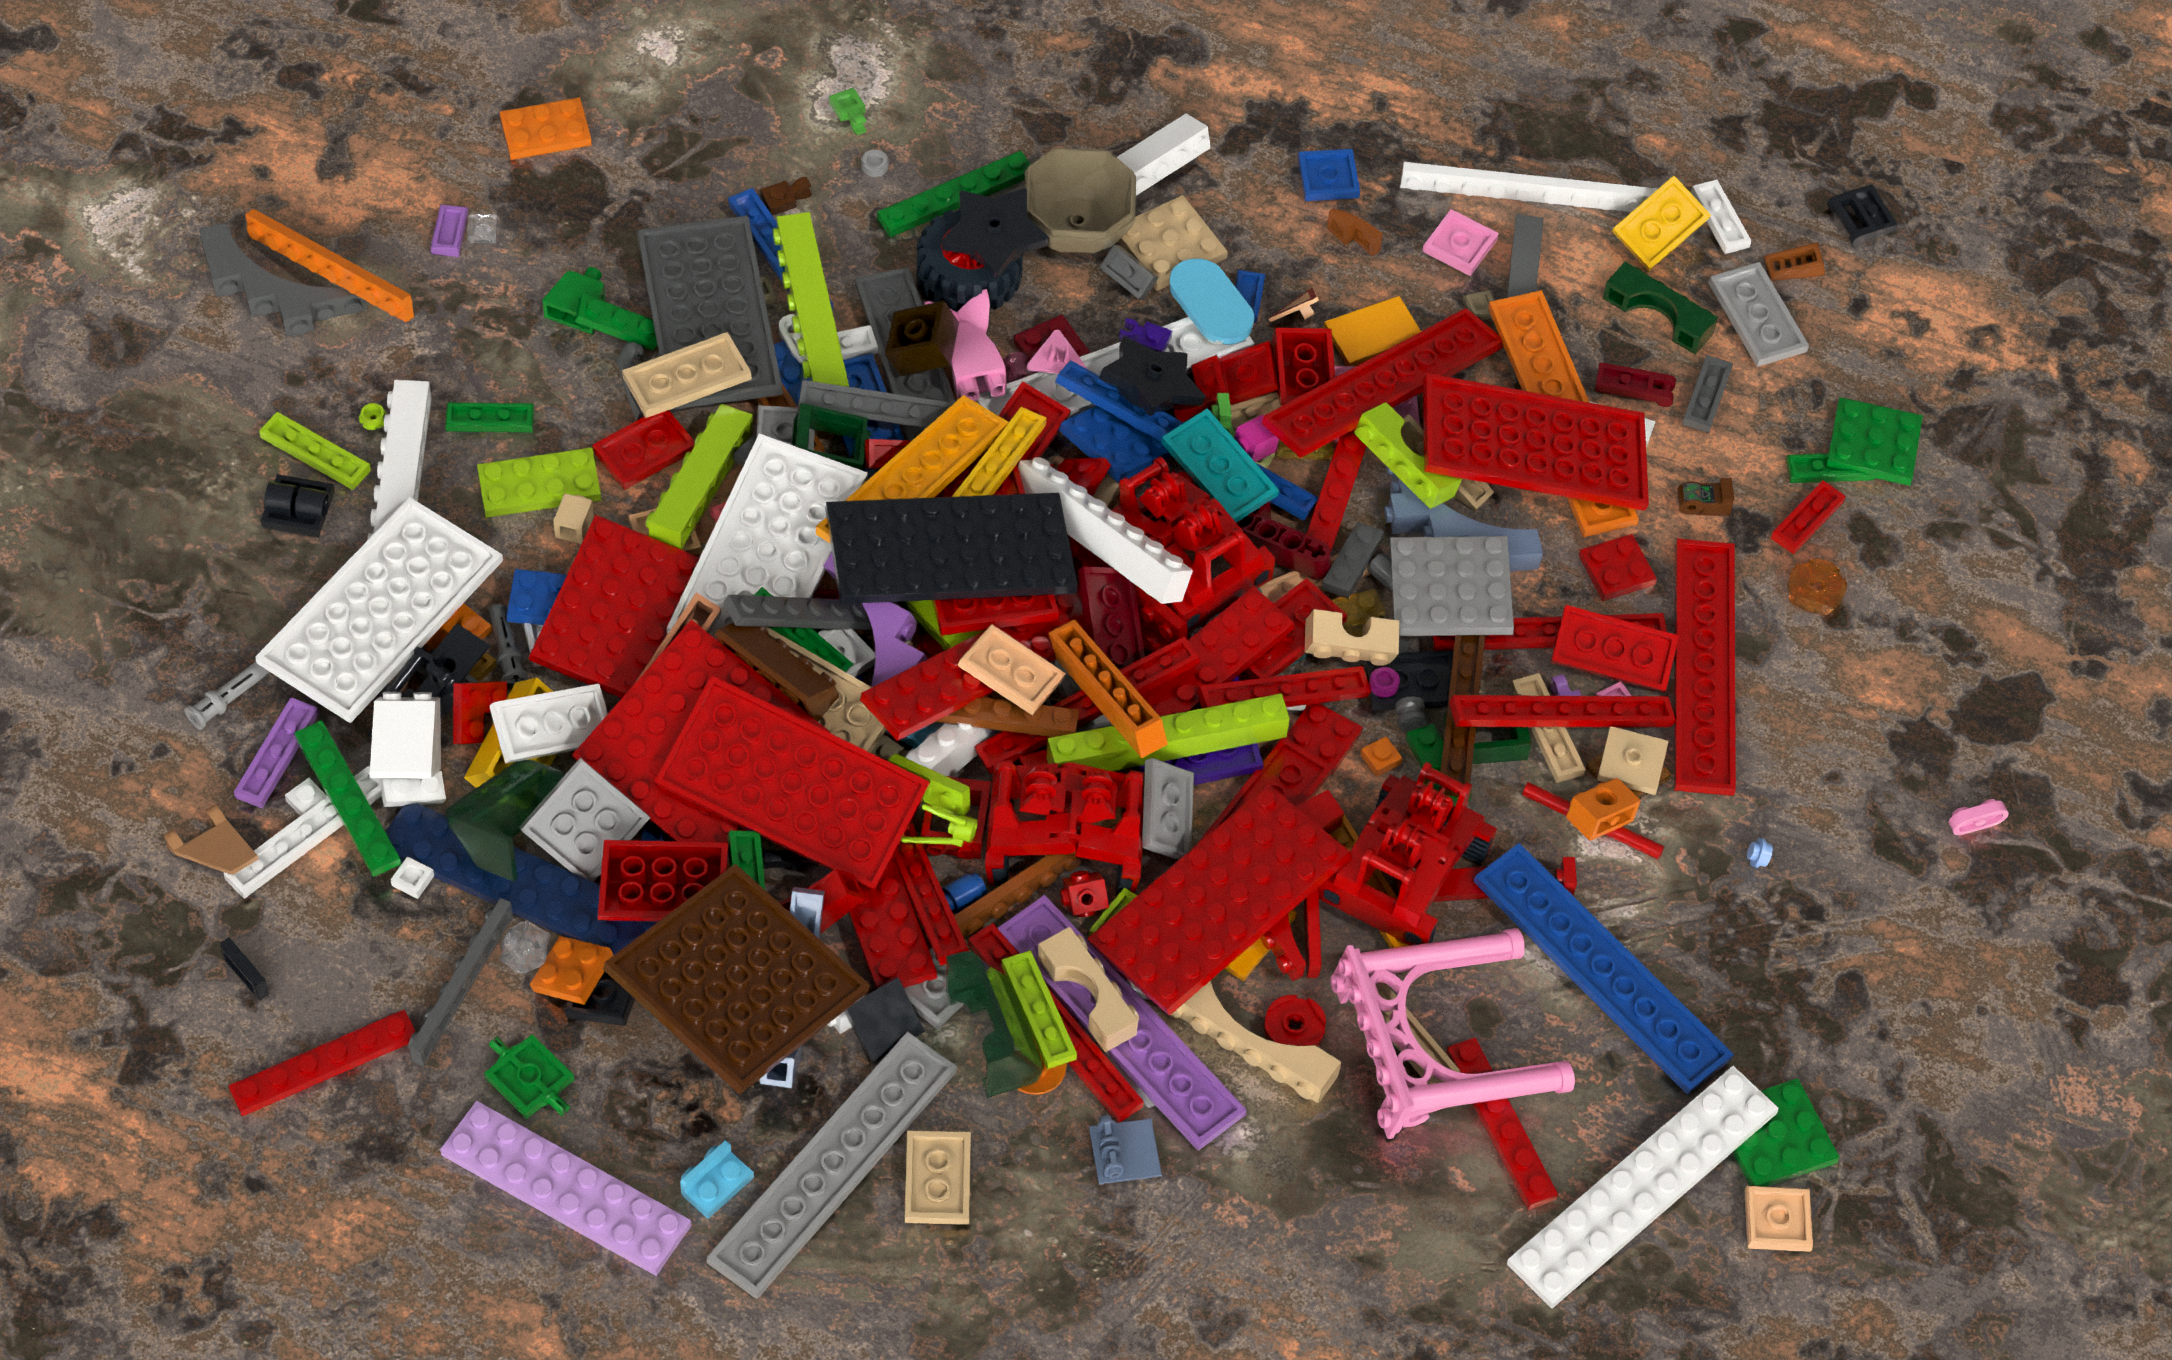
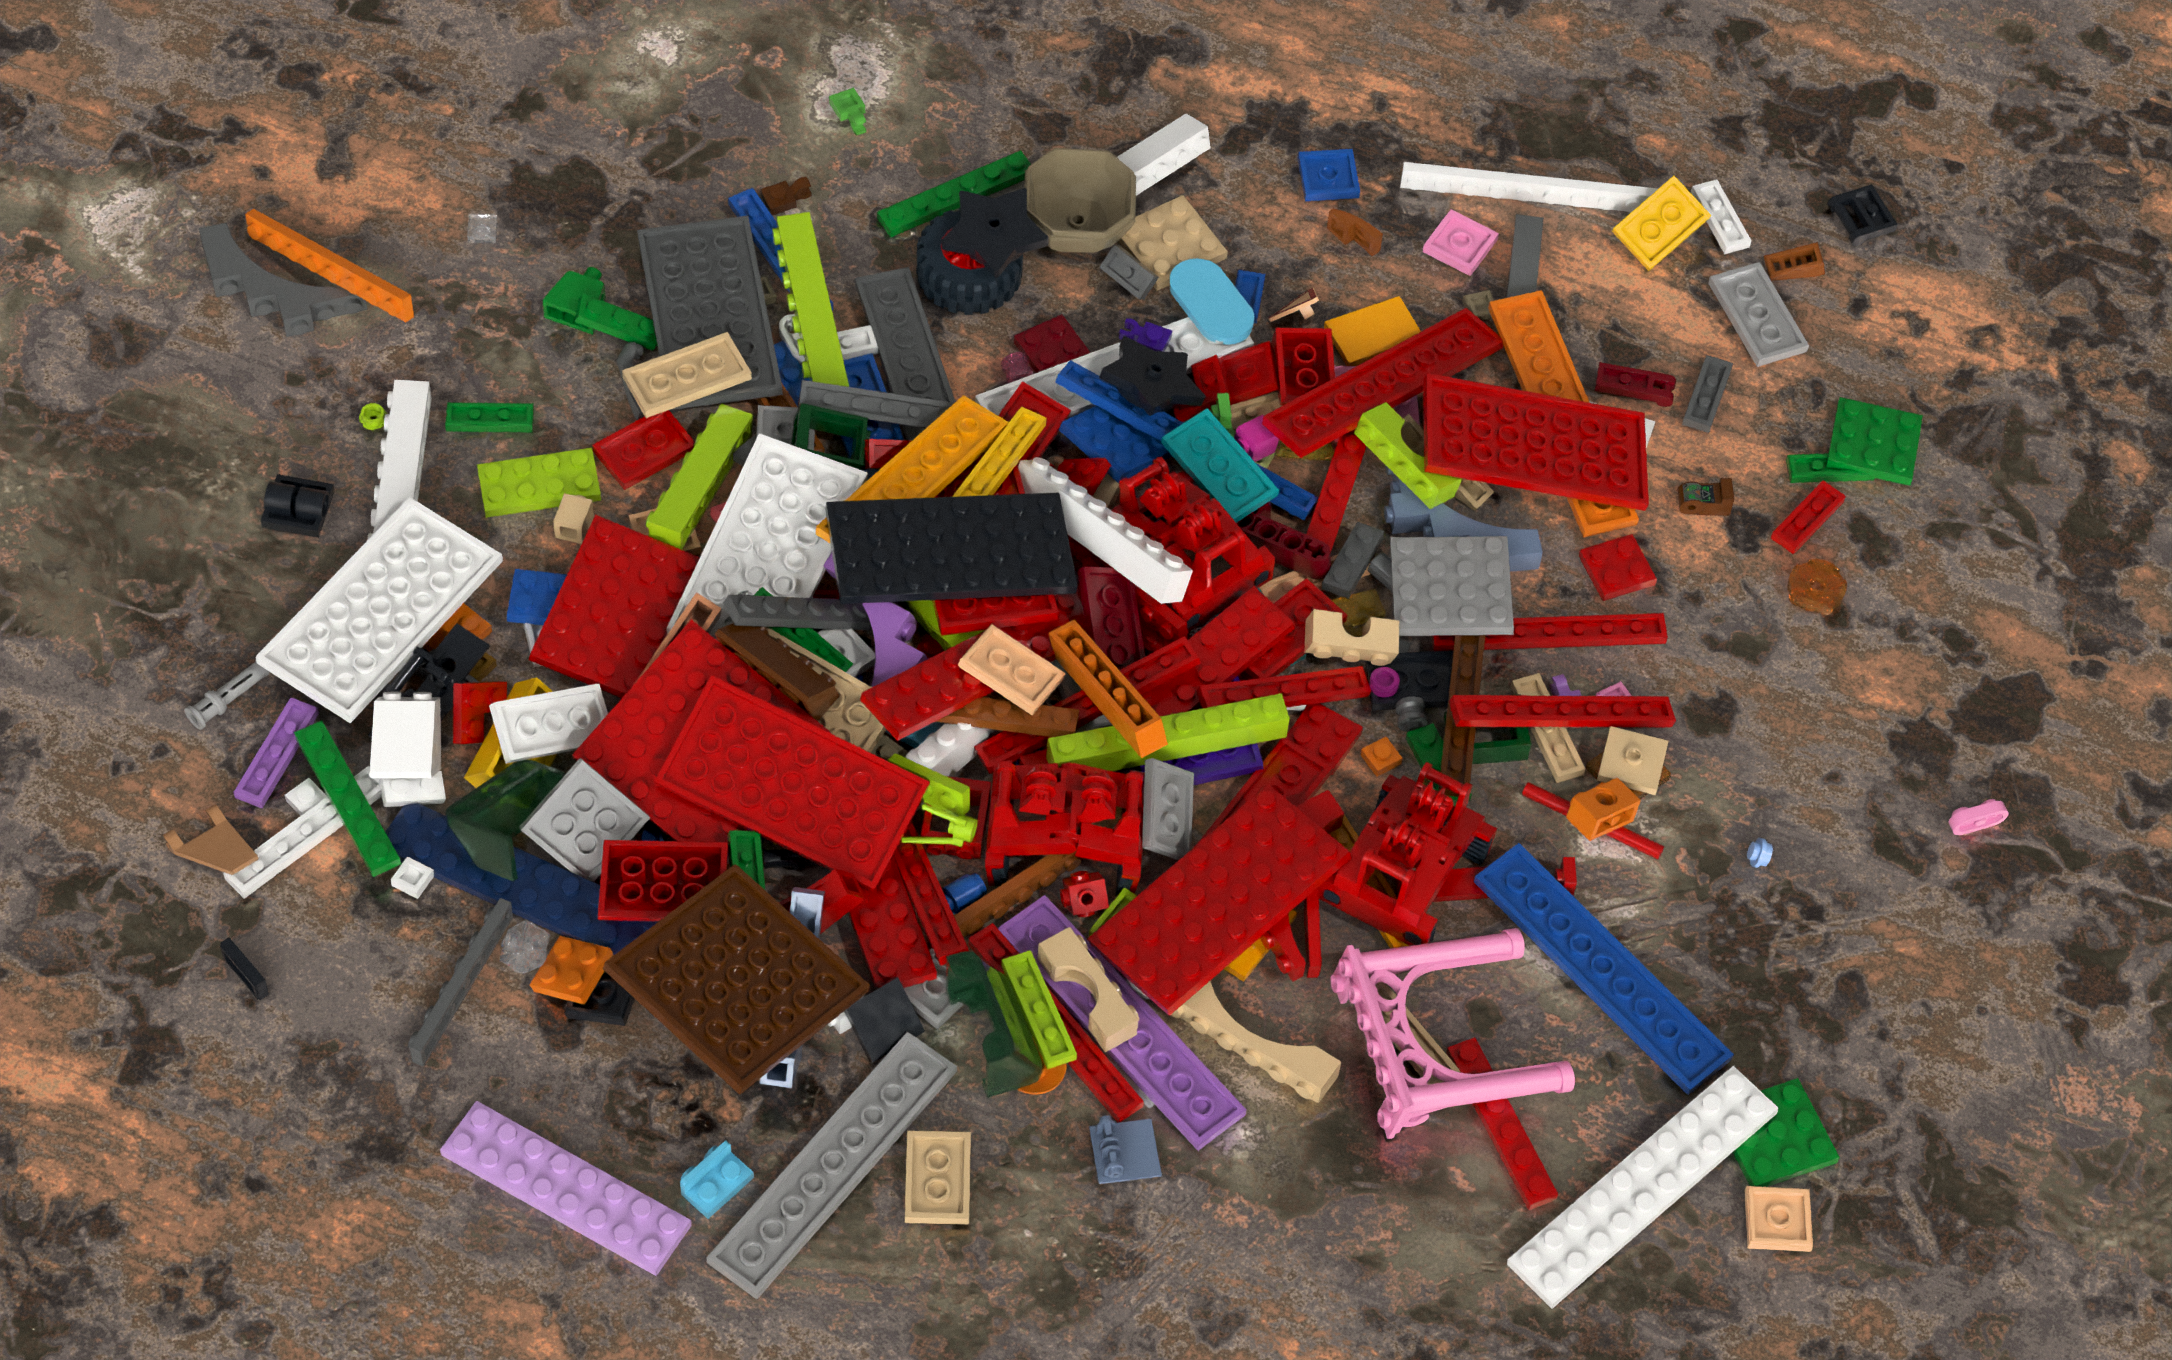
(315, 450): lime plate -> none
(322, 1063): red plate -> none
(449, 230): medium lavender tile -> none
(508, 657): dark grey pin -> none
(529, 1076): green plate -> none
(545, 128): orange plate -> none
(874, 163): light grey tile -> none
(922, 338): dark brown brick -> none
(975, 359): bright pink hips -> none
(1054, 355): bright pink piece -> none
(1299, 1010): red plate -> none
(1614, 649): red plate -> none
(1634, 289): dark green arch -> none
(1705, 668): red plate -> none

